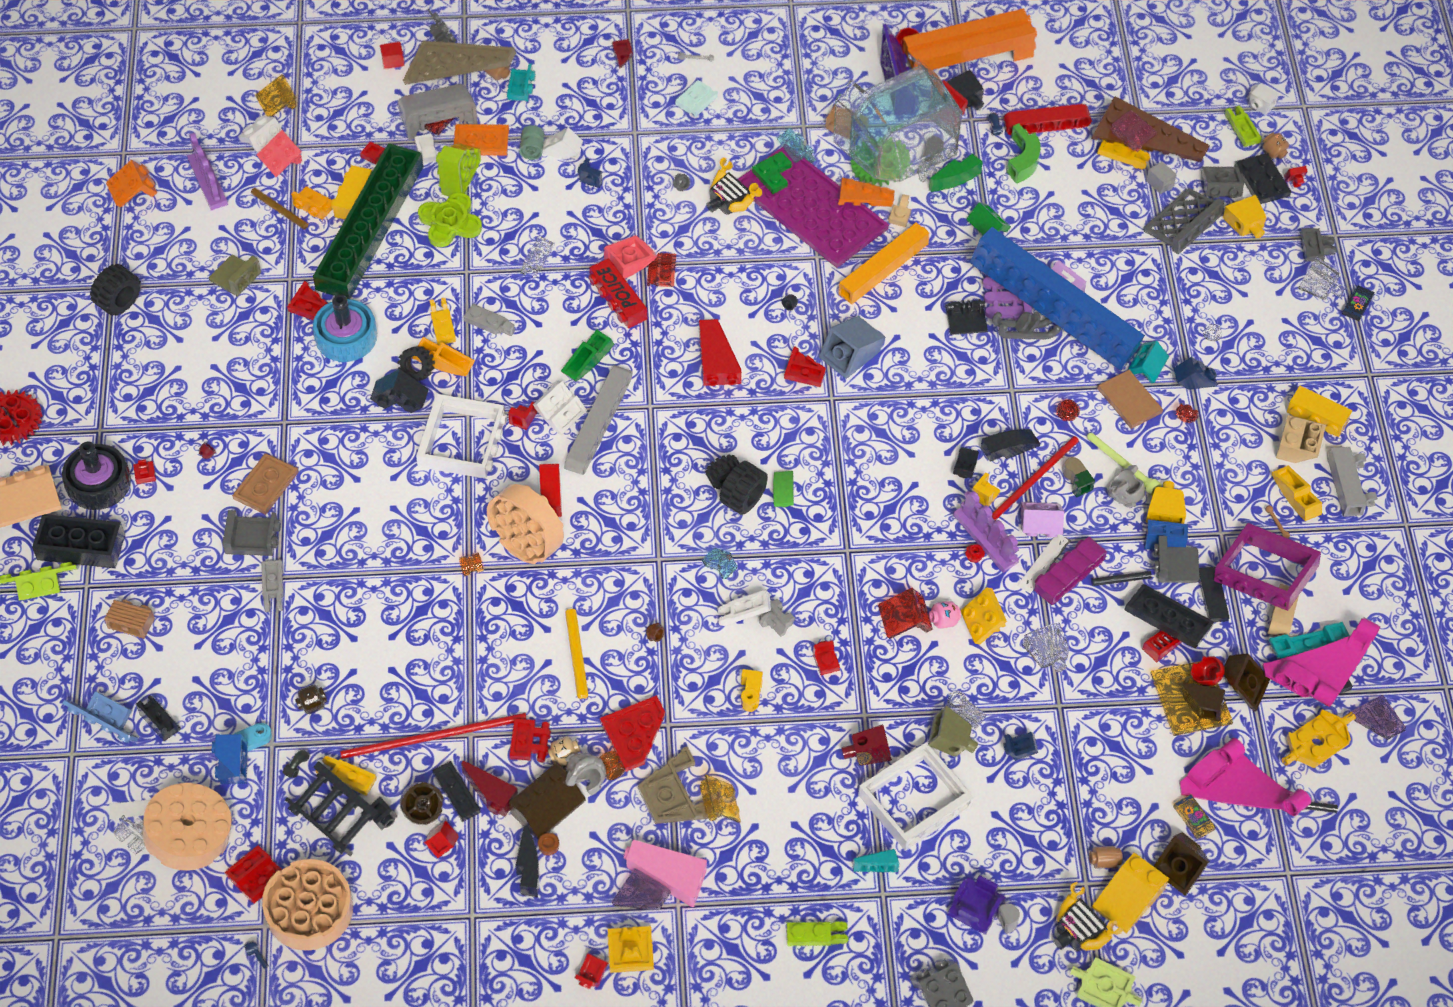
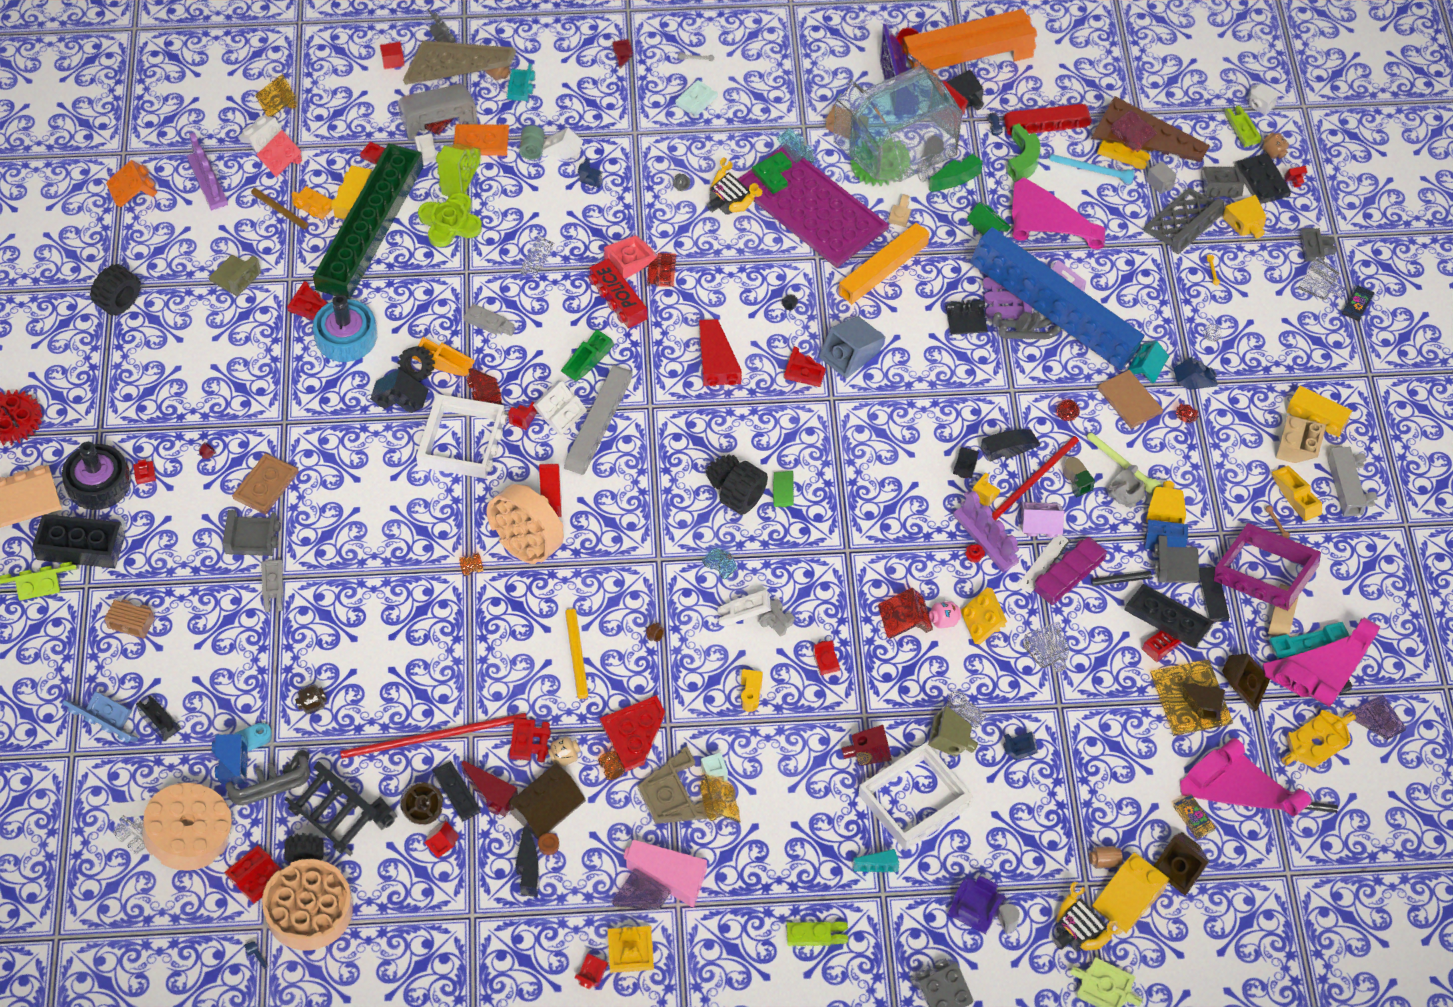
(269, 787): none -> dark grey piece
(303, 847): none -> black tyre
(353, 776): yellow hinge -> none
(442, 323): yellow hinge -> none
(484, 387): none -> clear red slope
(585, 767): light grey helmet -> none
(714, 766): none -> light aqua panel
(862, 192): orange wing -> none
(1041, 211): none -> dark pink panel
(1125, 175): none -> medium azure piece
(1208, 671): red hair -> none
(1210, 258): none -> yellow hinge

